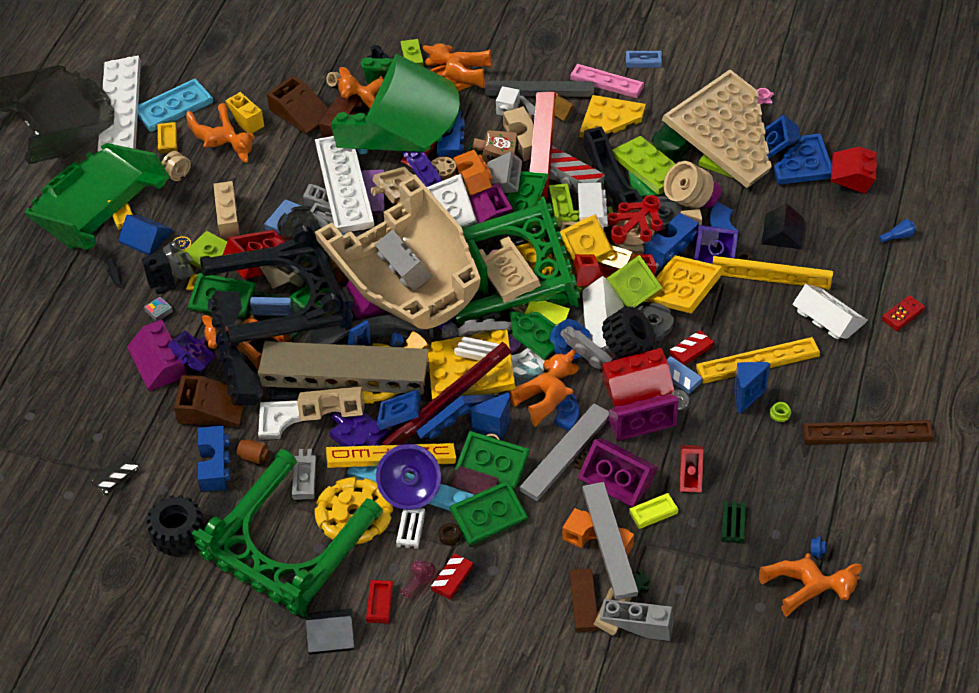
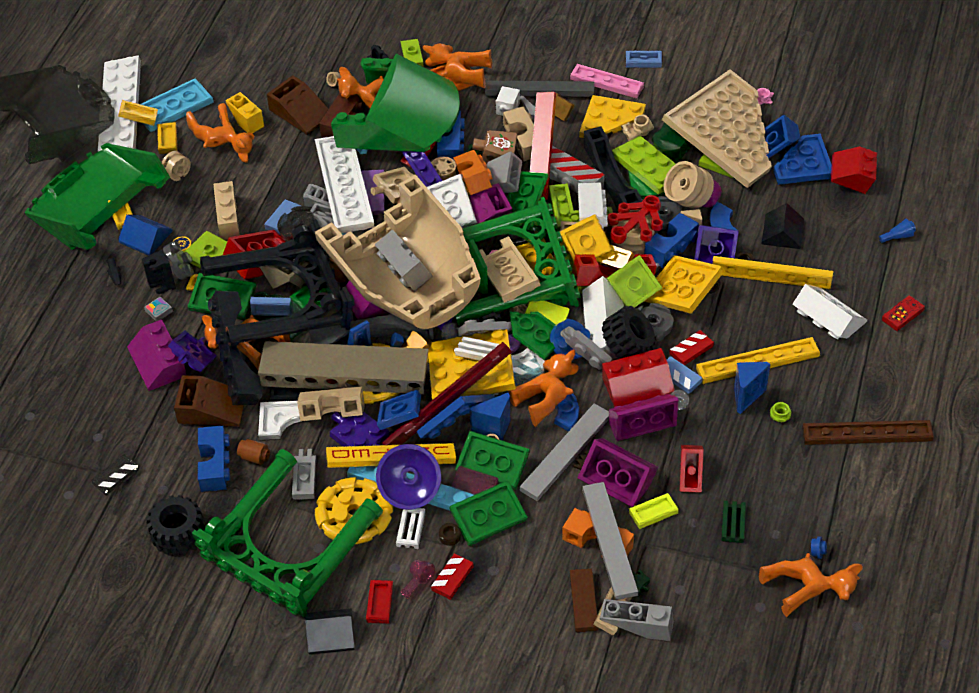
(138, 112): none -> yellow tile
(640, 127): none -> tan plate

